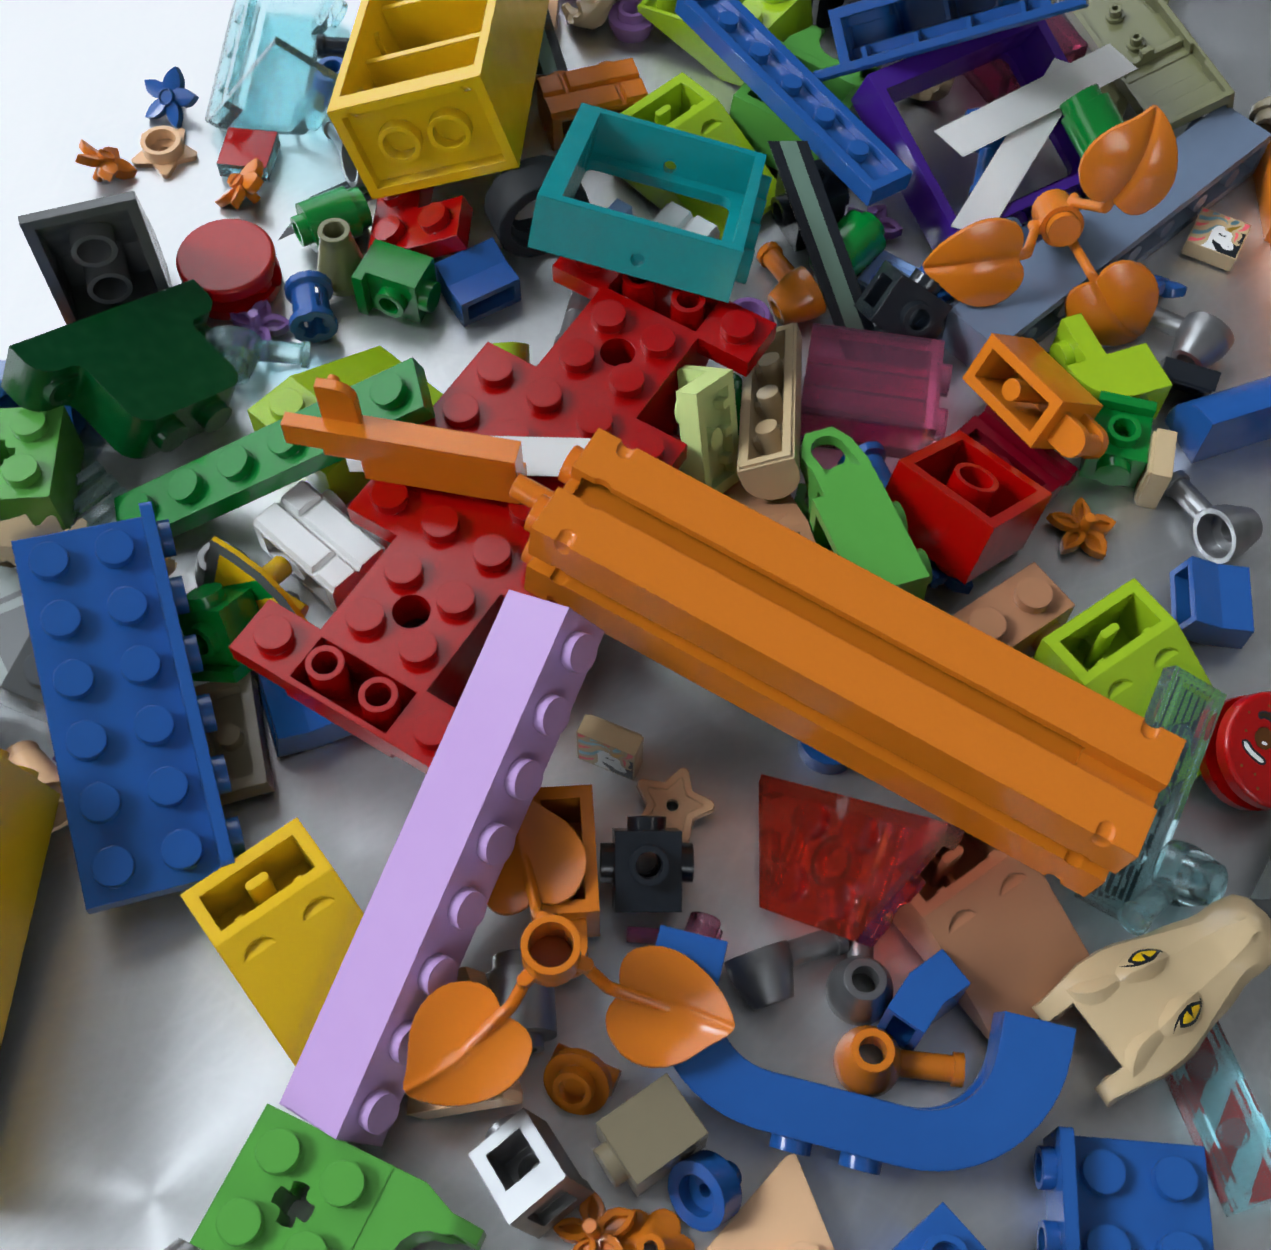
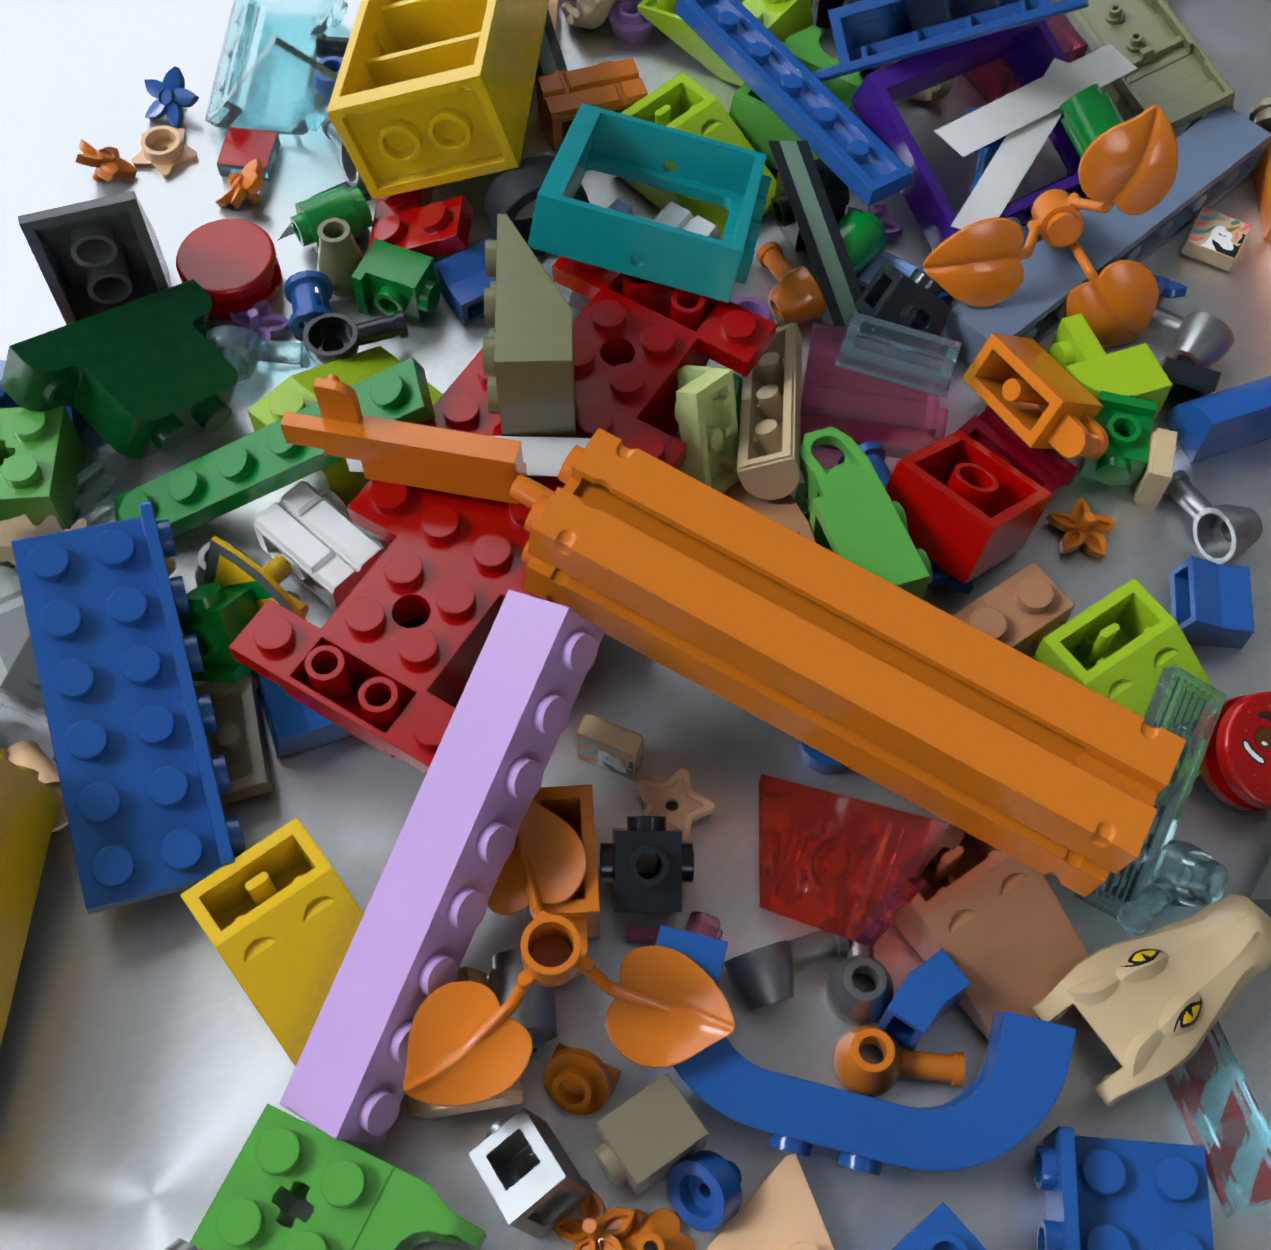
(338, 337): none -> black bar
(531, 341): none -> olive slope
(896, 361): none -> clear light blue tile

